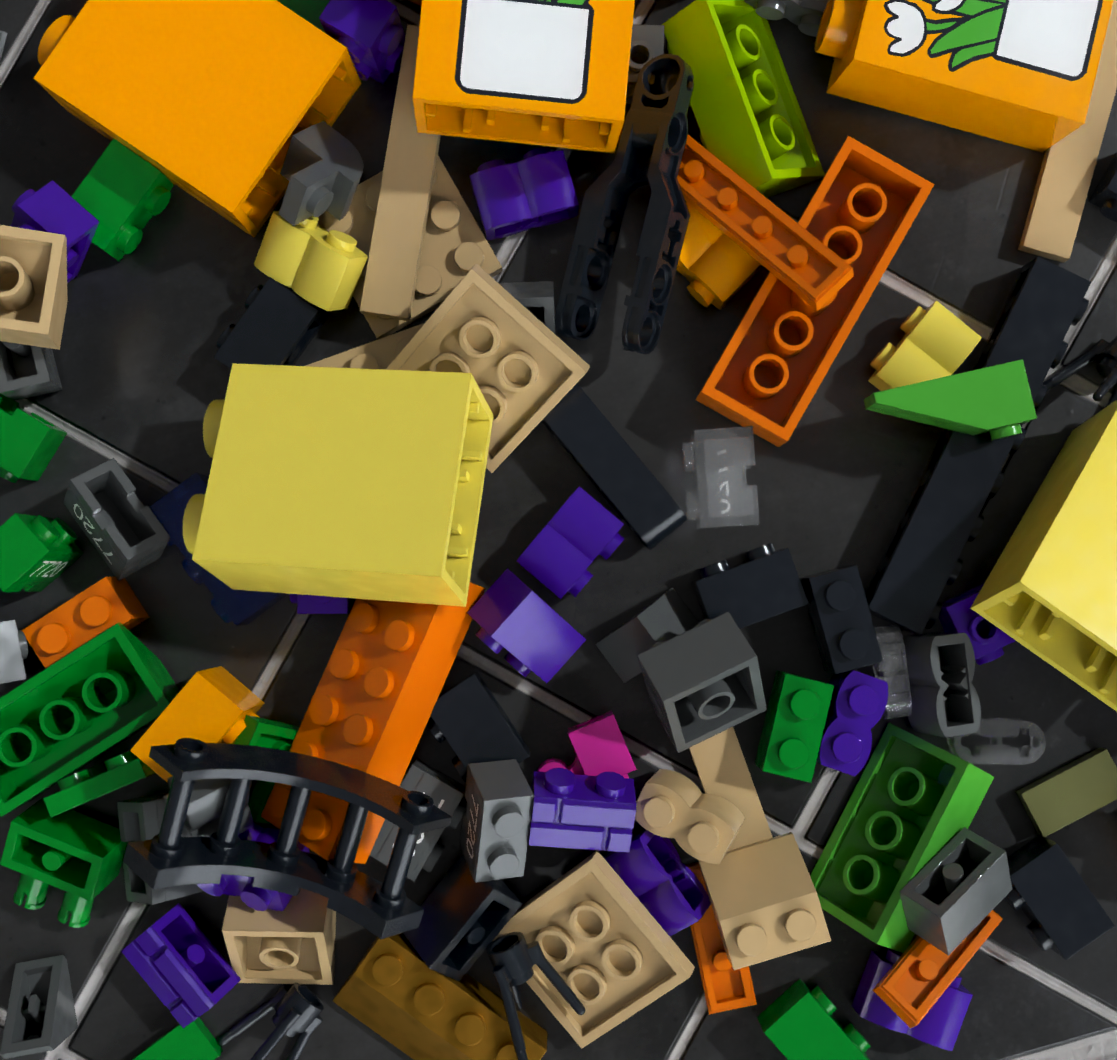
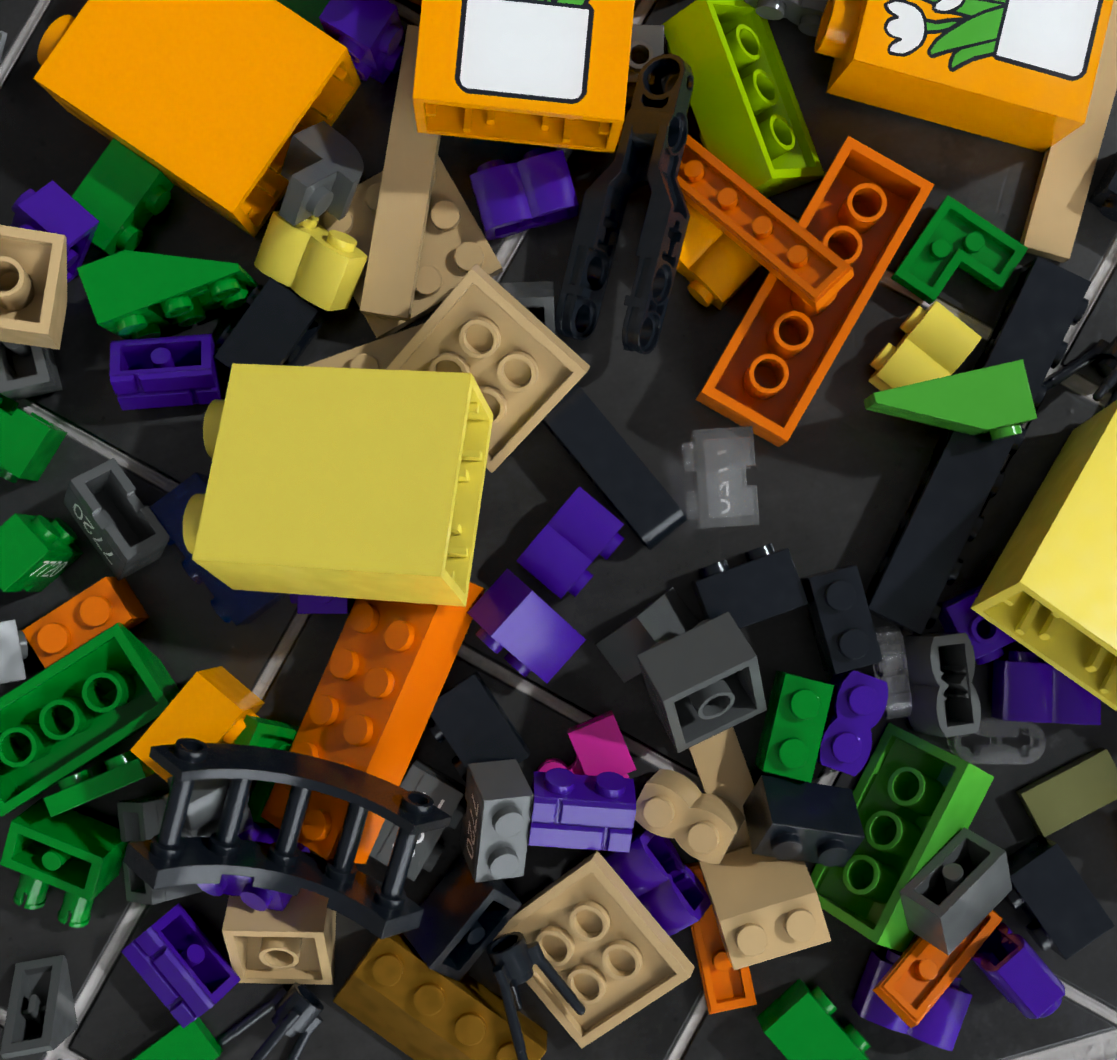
(147, 292): none -> green slope
(165, 371): none -> dark purple brick
(802, 821): none -> black brick
(954, 240): none -> green plate
(1019, 973): none -> dark purple brick
(1039, 693): none -> dark purple brick

